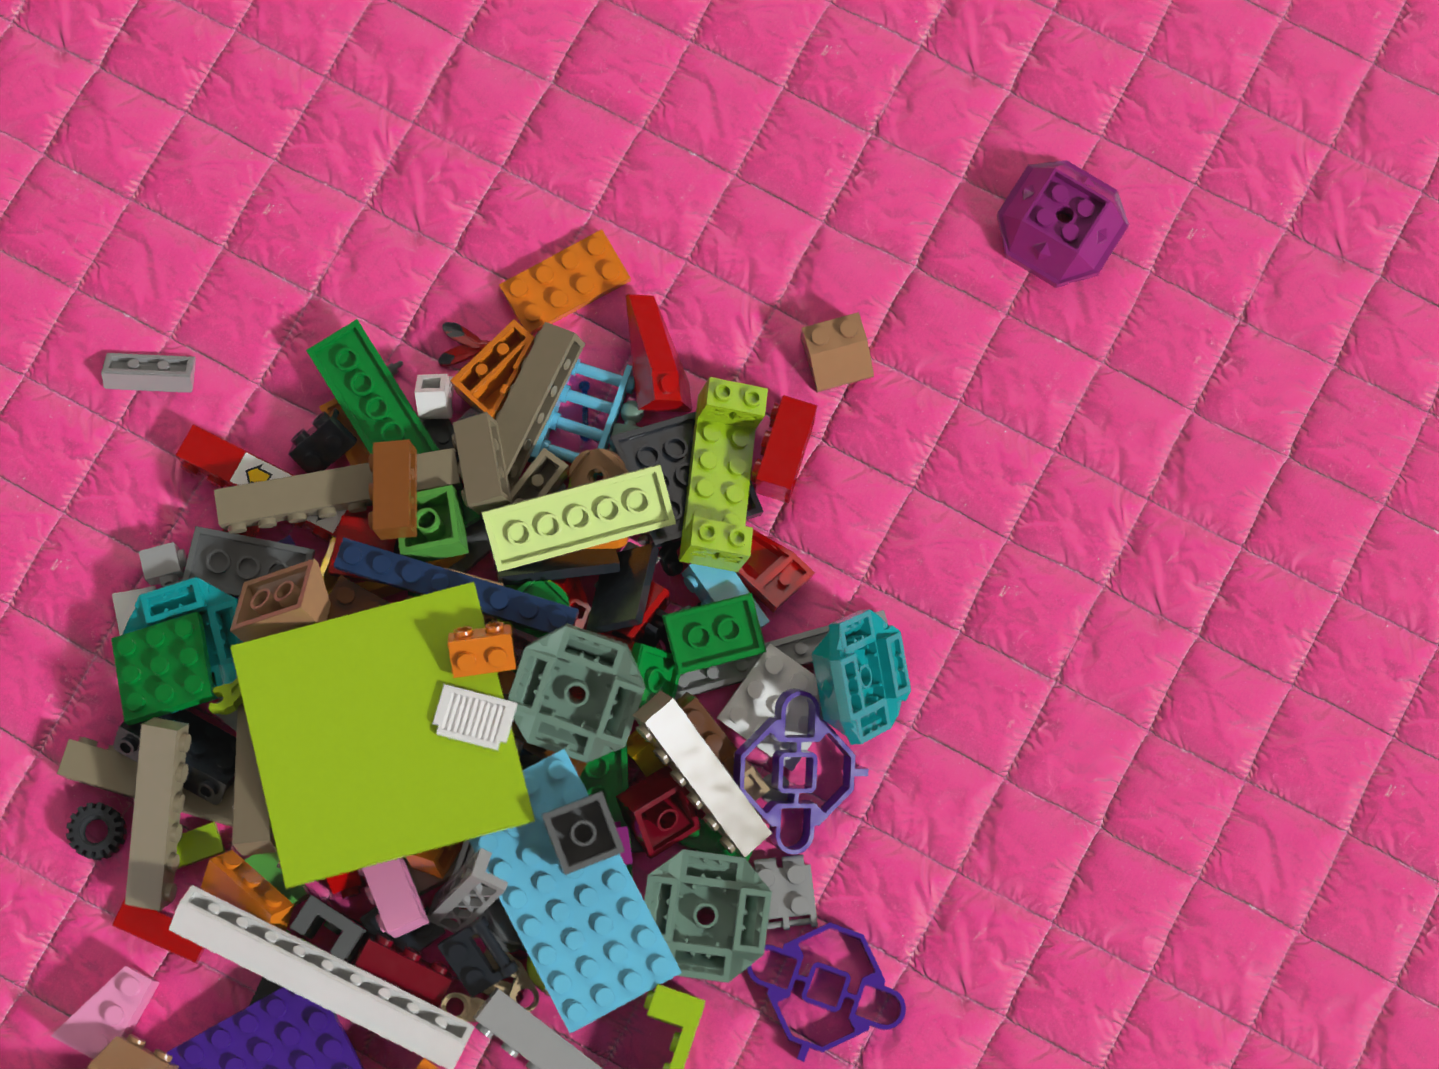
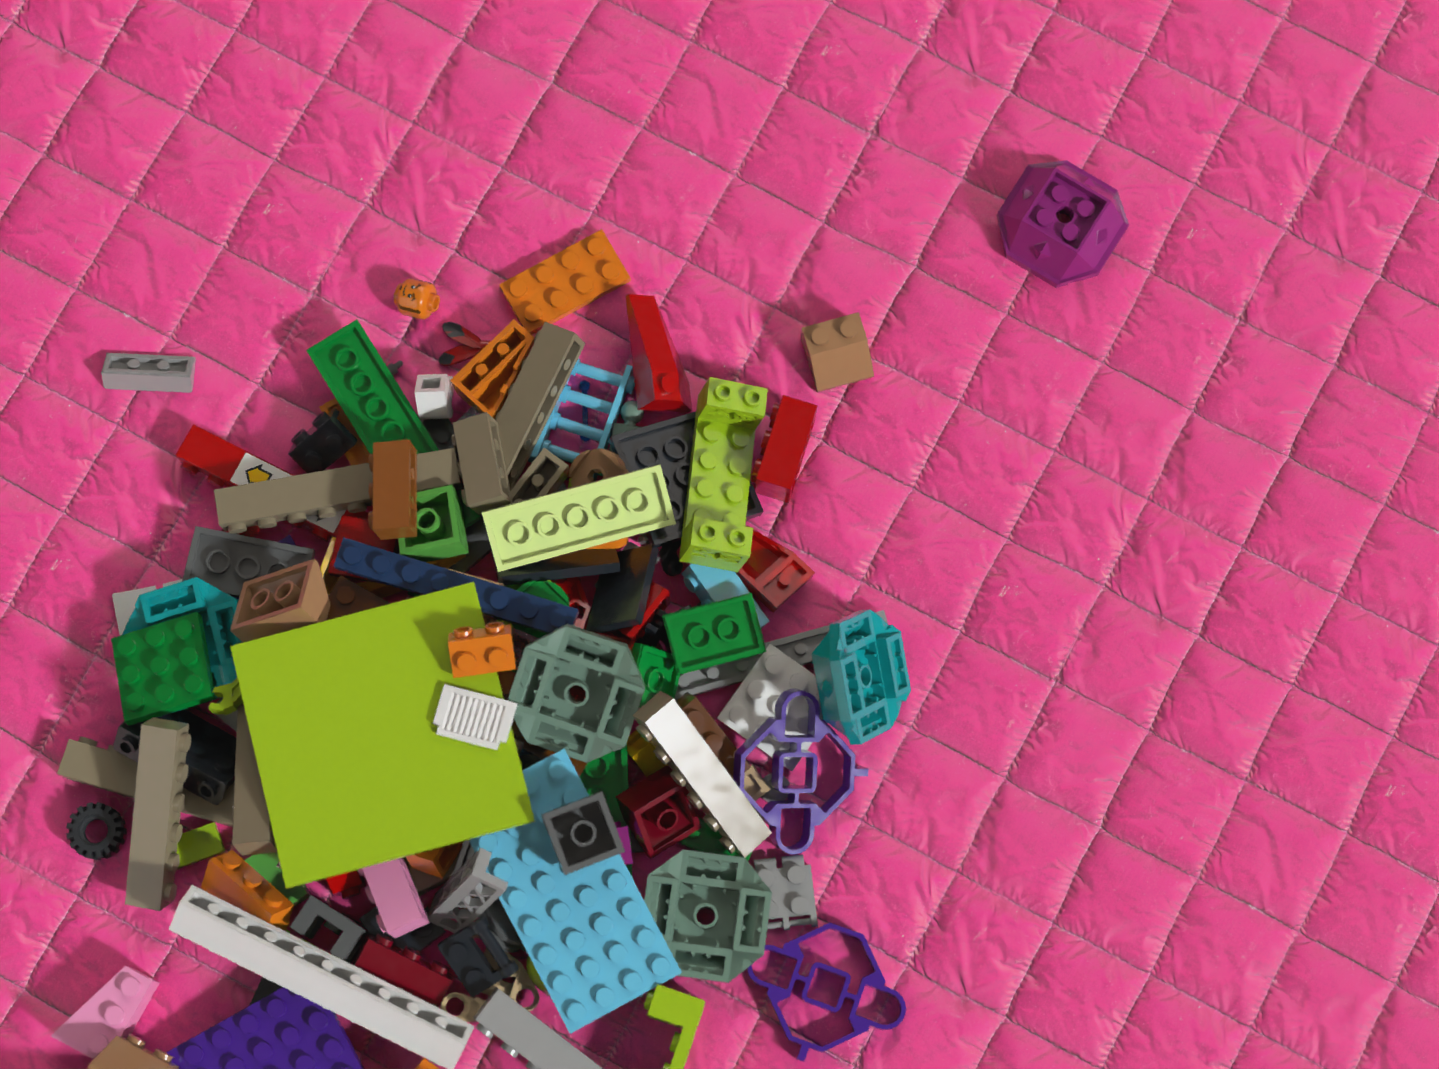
(154, 928): red tile -> none
(163, 564): light grey brick -> none
(416, 298): none -> orange head

